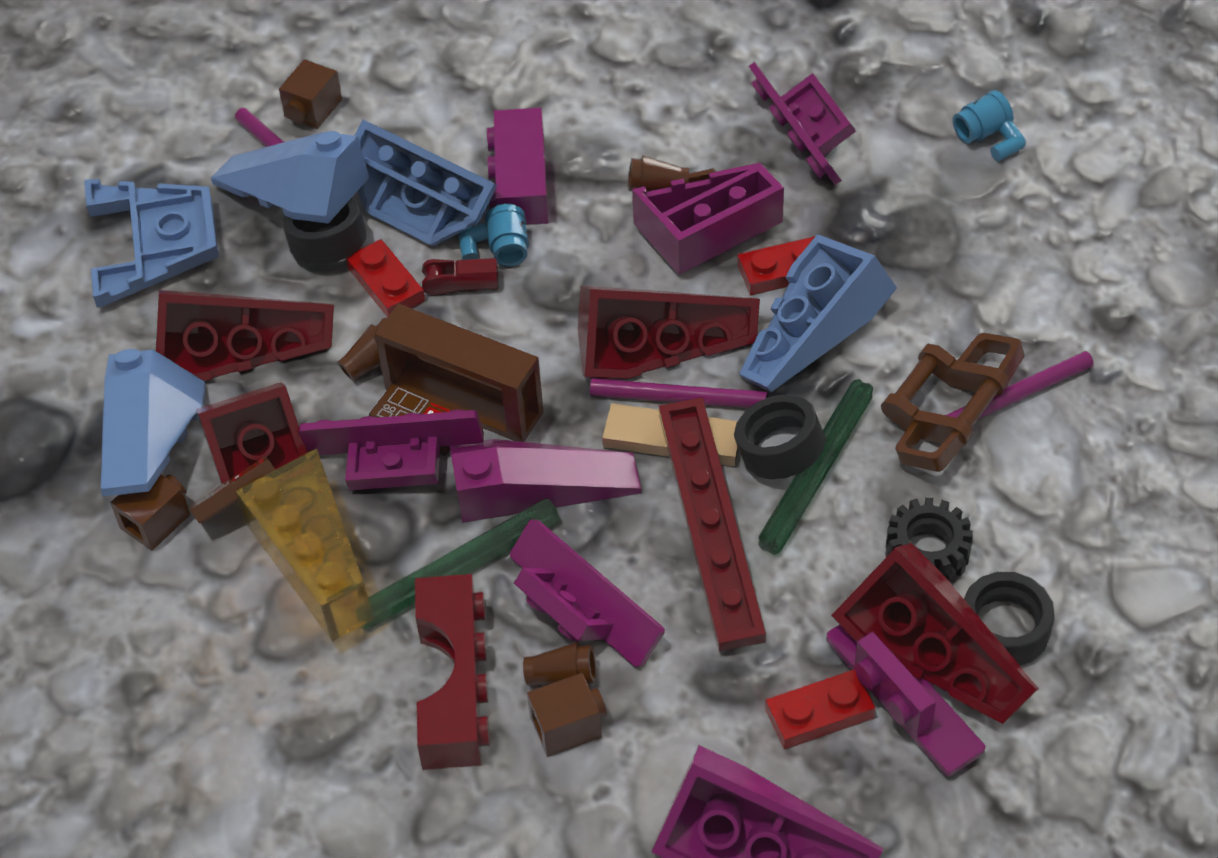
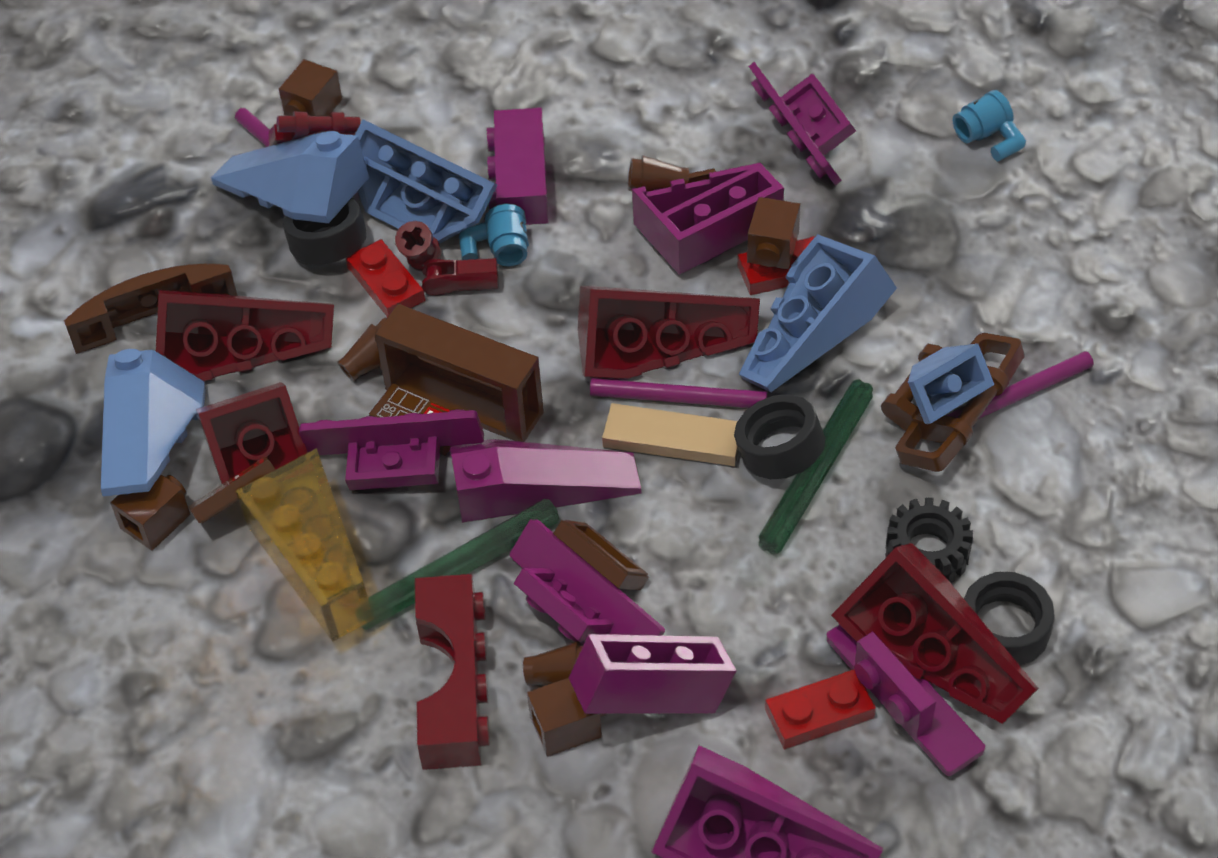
(138, 298): none -> reddish brown slope
(169, 229): medium blue wing -> none
(302, 125): none -> dark red plate
(417, 244): none -> dark red bush
(601, 555): none -> reddish brown tile
(651, 674): none -> magenta brick
(711, 525): dark red plate -> none
(773, 233): none -> reddish brown brick
(948, 380): none -> medium blue slope

